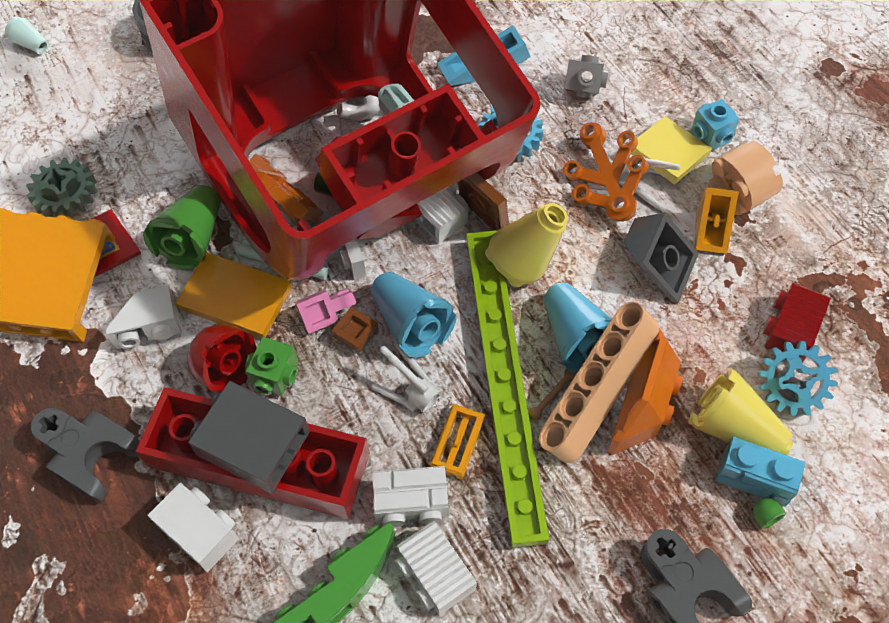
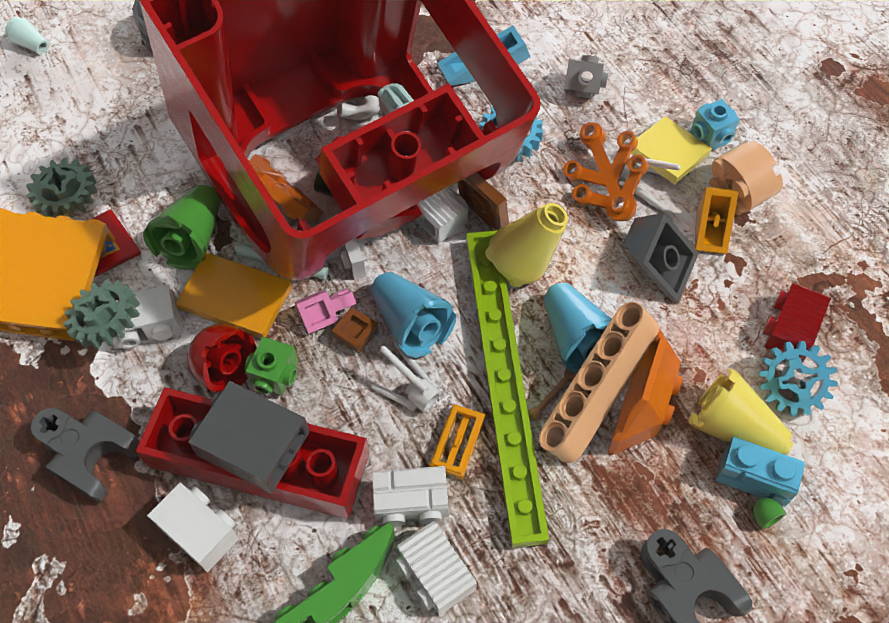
(101, 314): none -> sand green gear

